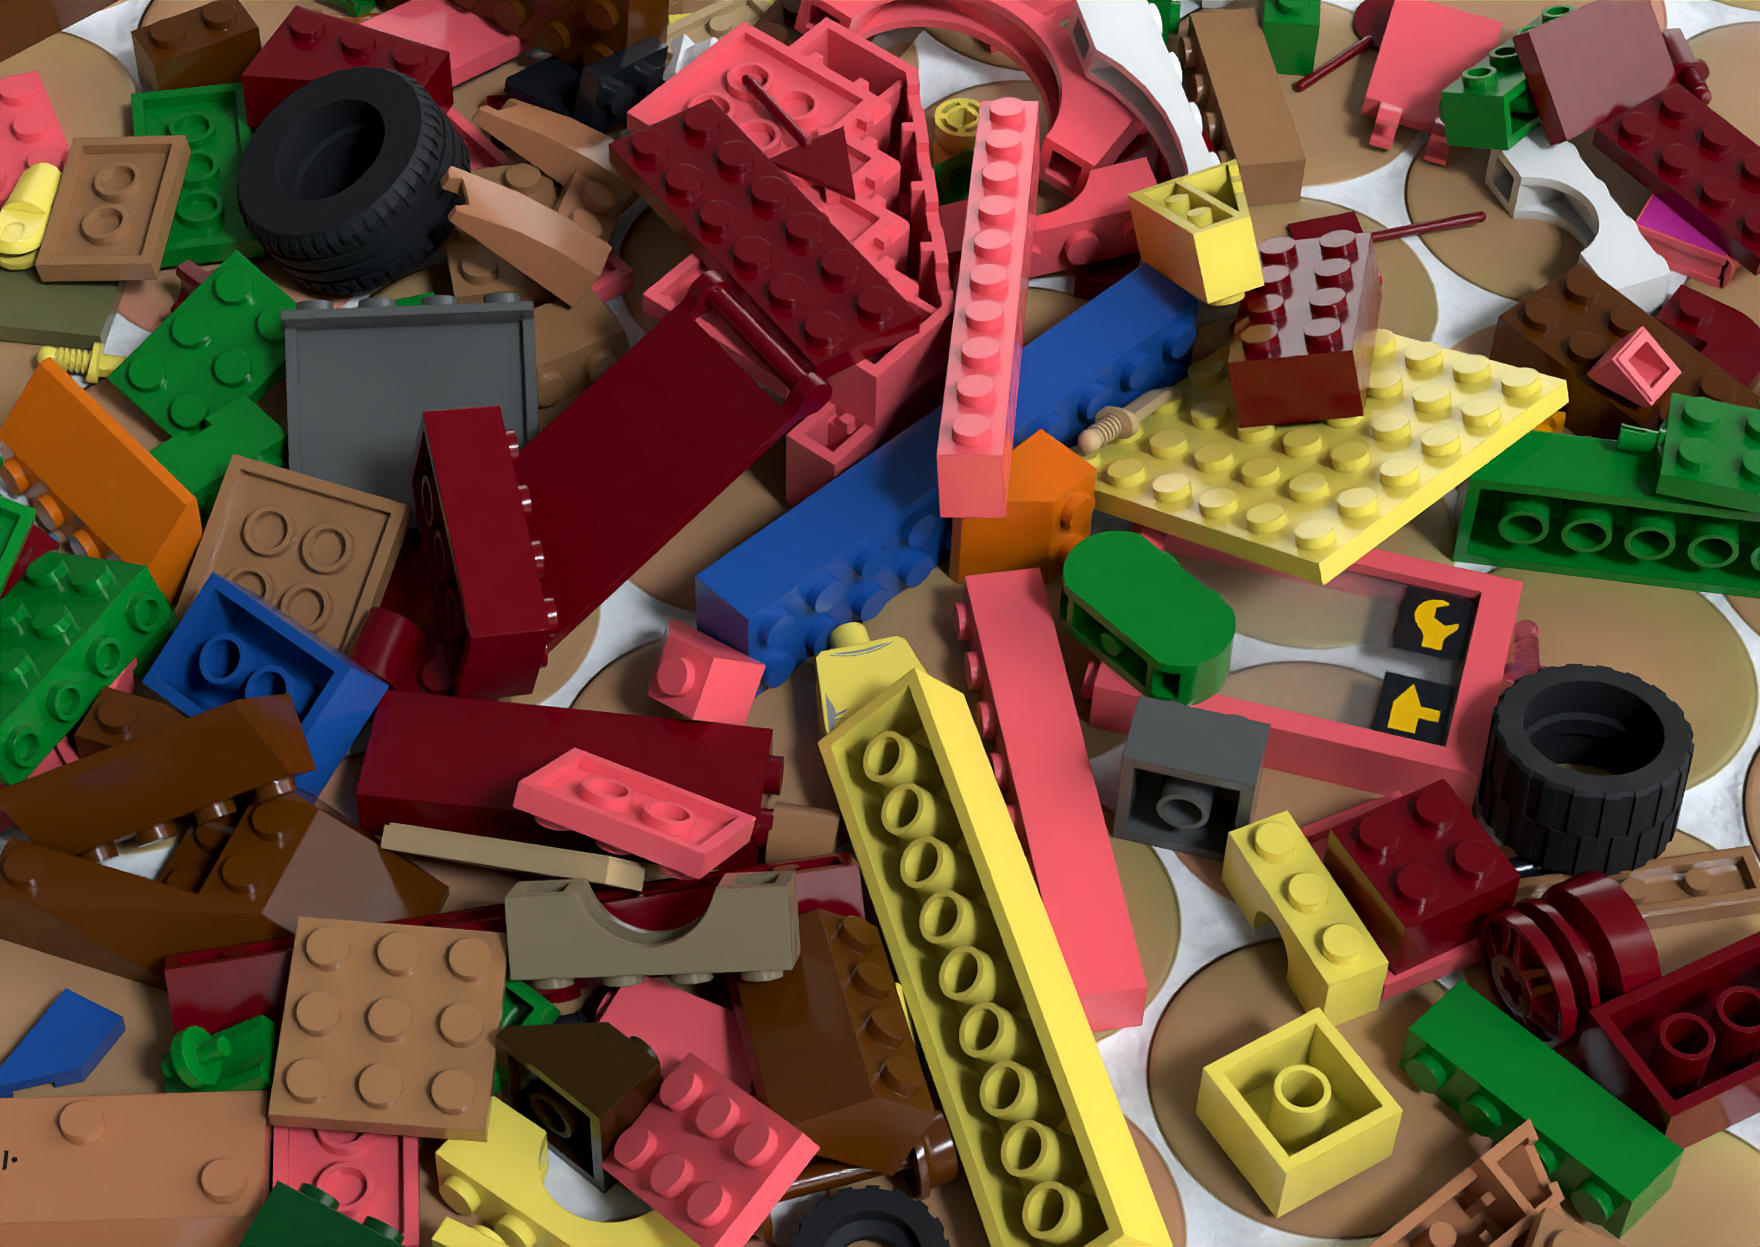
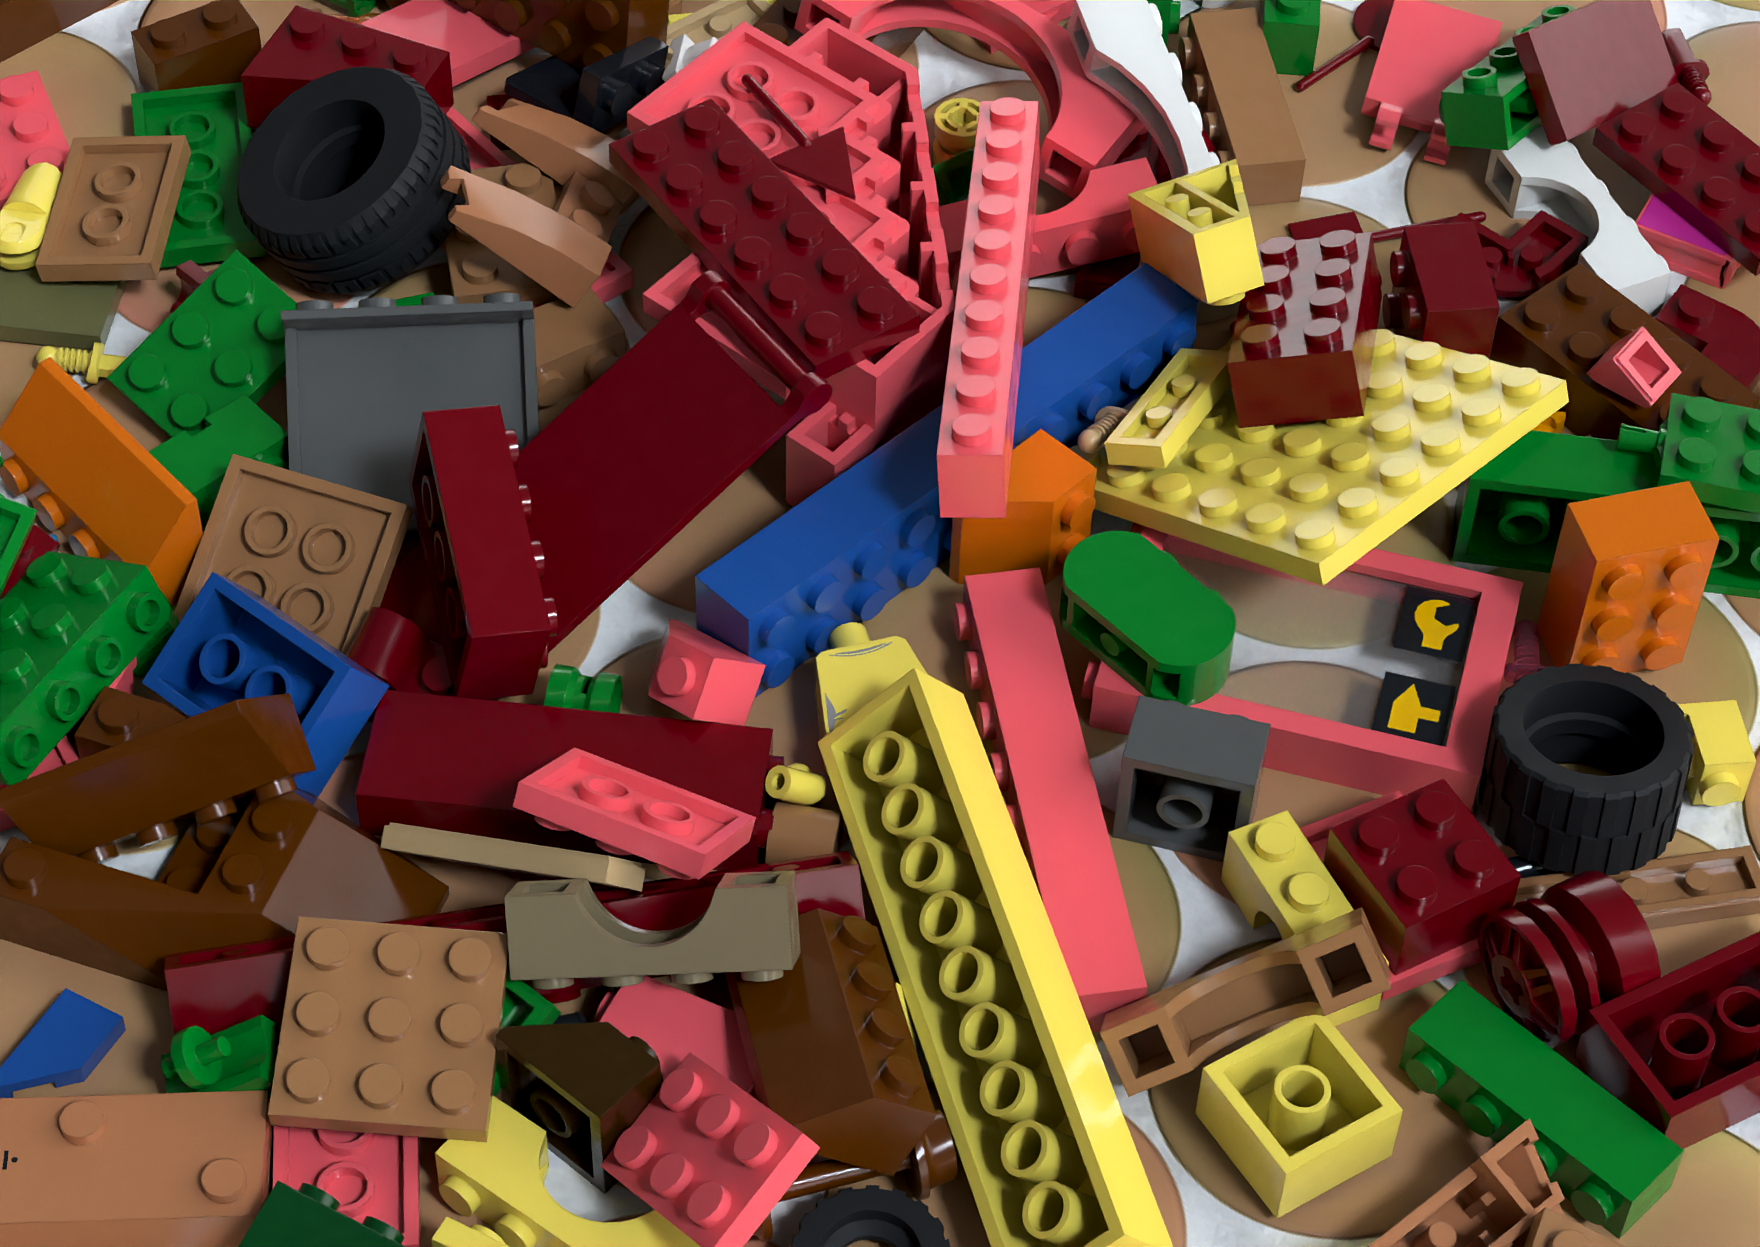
(573, 690): none -> green wheel
(795, 784): none -> light yellow arm
(1170, 410): none -> light yellow plate
(1287, 980): none -> medium nougat arch
(1442, 288): none -> dark red brick
(1531, 256): none -> dark red plate
(1628, 579): none -> orange brick
(1721, 753): none -> light yellow brick

